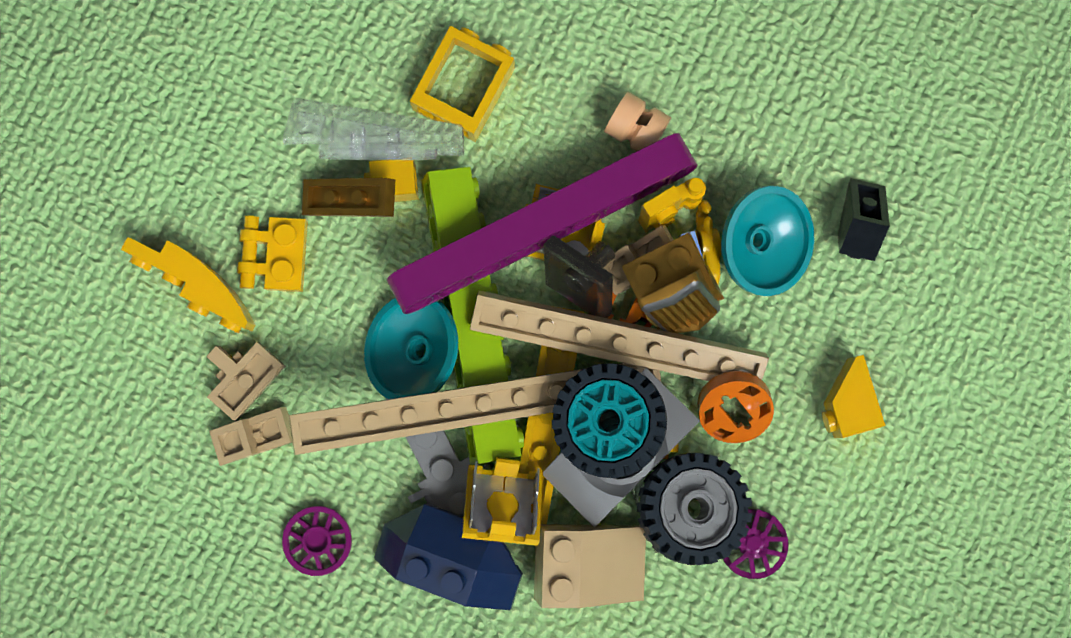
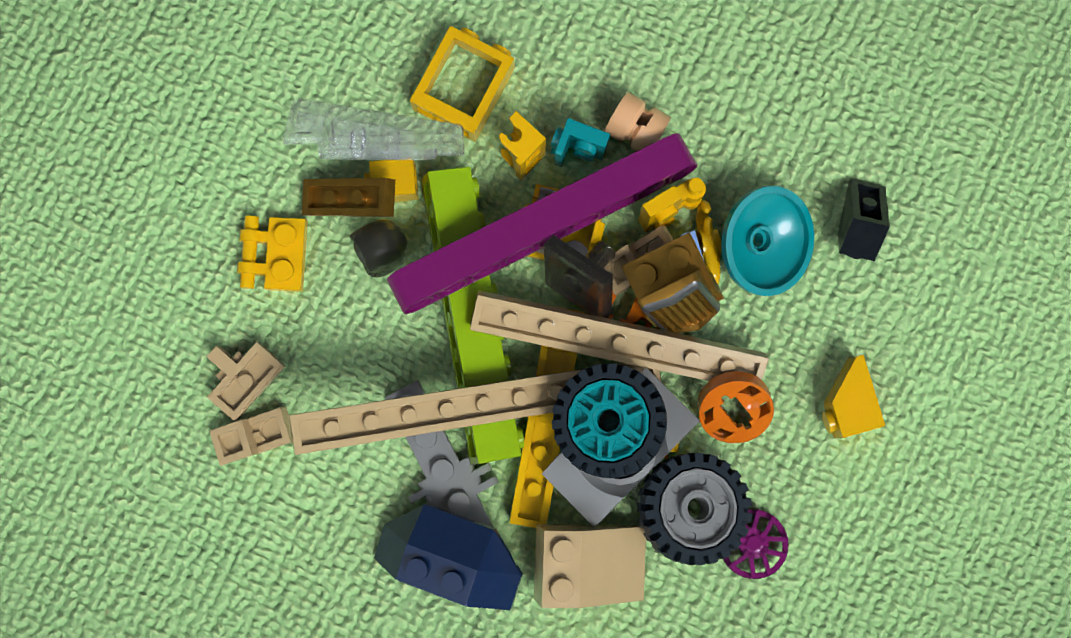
(203, 286): yellow slope -> none
(317, 540): magenta wheel -> none
(380, 247): none -> clear smoke helmet
(397, 346): teal dish -> none
(503, 503): piece -> none
(526, 146): none -> yellow hinge
(584, 139): none -> teal bracket

